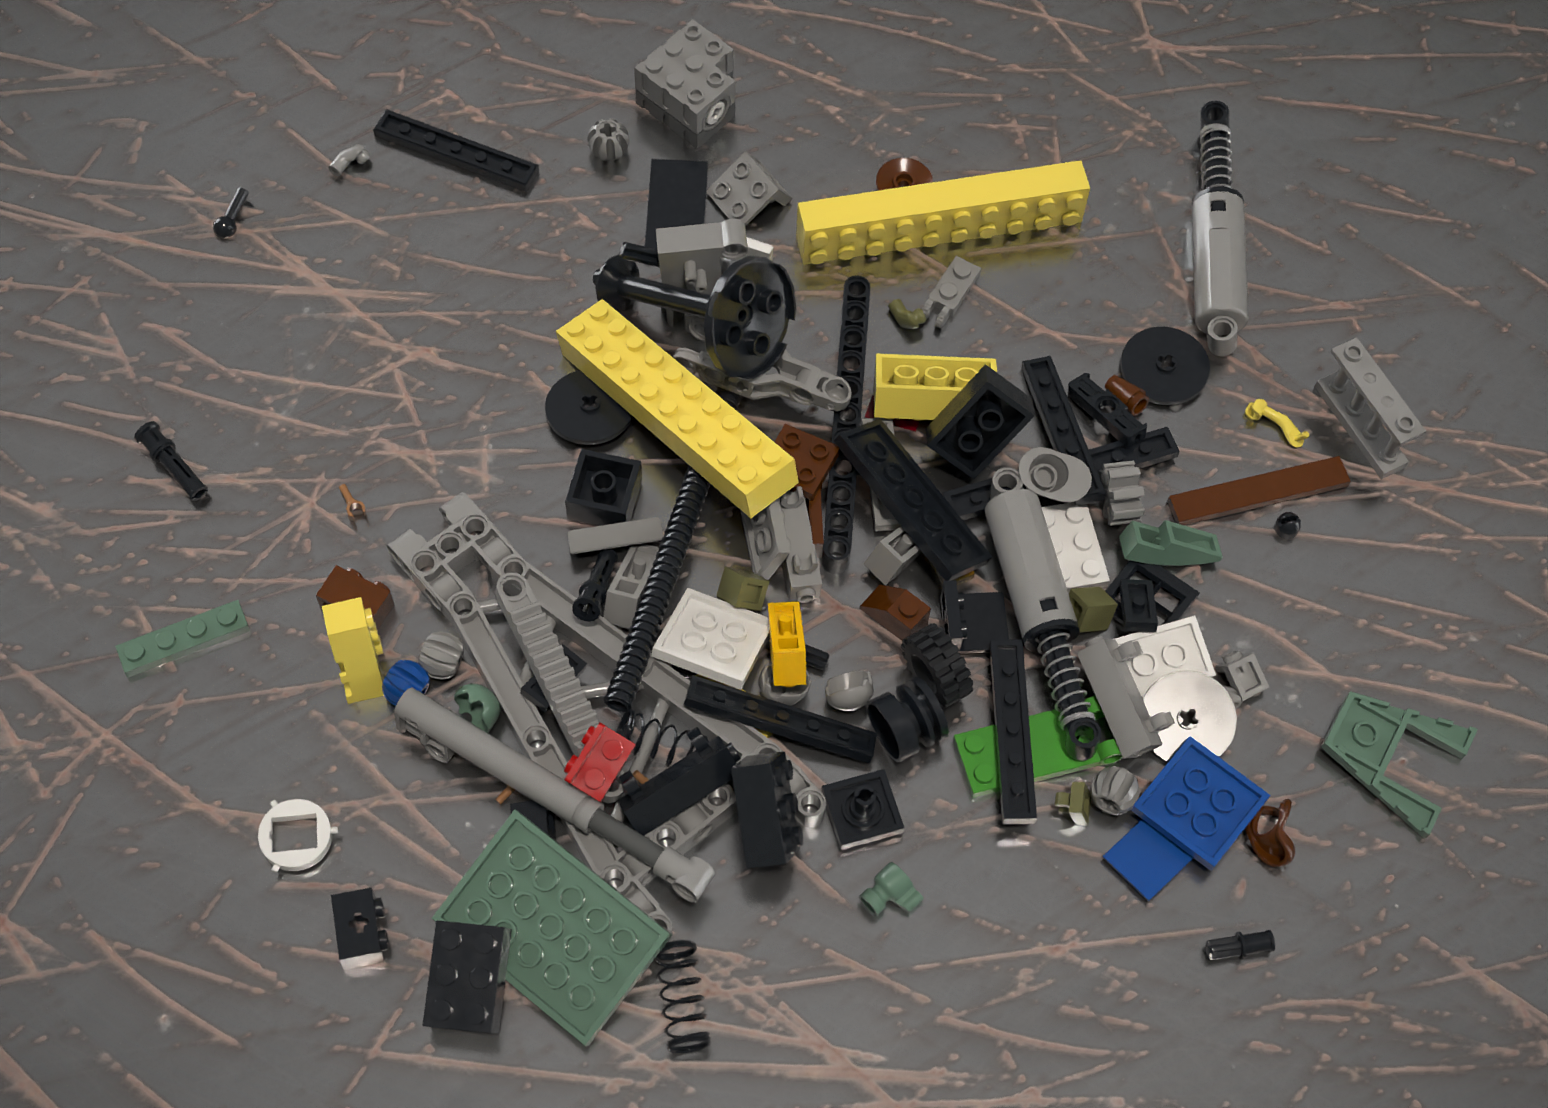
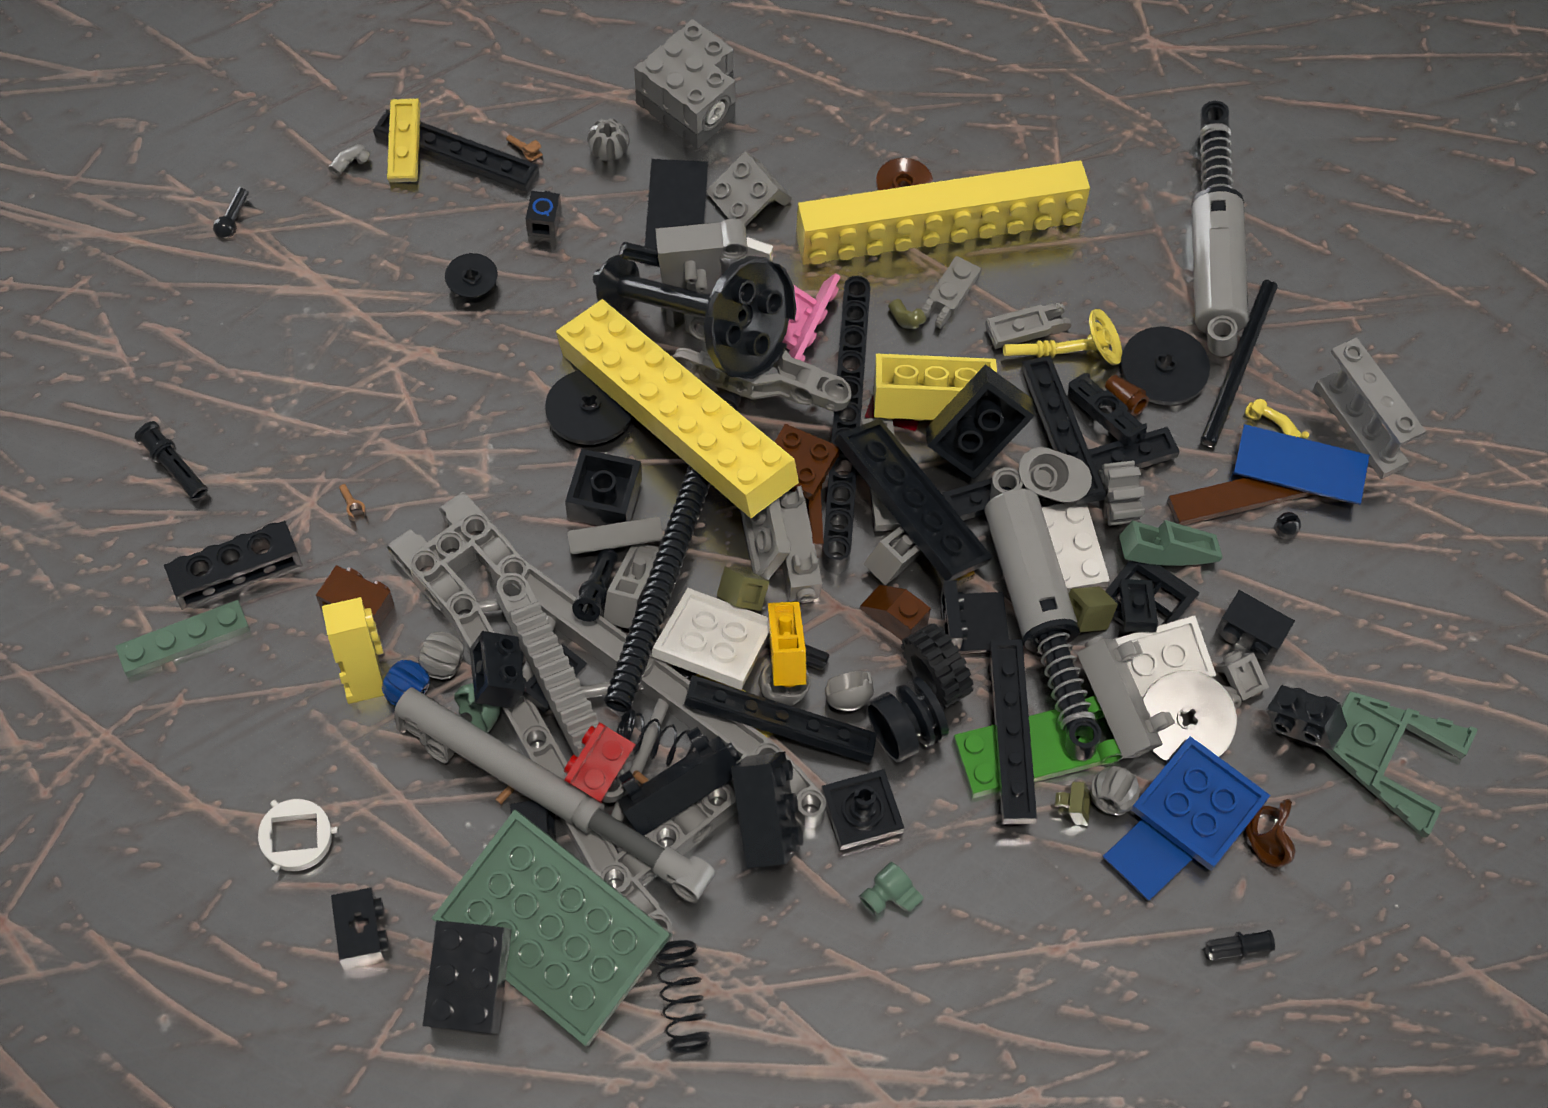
(225, 578): none -> black brick
(403, 140): none -> light yellow tile
(468, 266): none -> black piece
(497, 670): none -> black brick
(530, 150): none -> medium nougat hand
(543, 214): none -> black brick
(809, 314): none -> bright pink bracket
(1027, 324): none -> light grey hinge
(1095, 341): none -> light yellow dish
(1238, 364): none -> black axle
(1254, 626): none -> black brick
(1301, 464): none -> blue piece
(1307, 717): none -> black brick

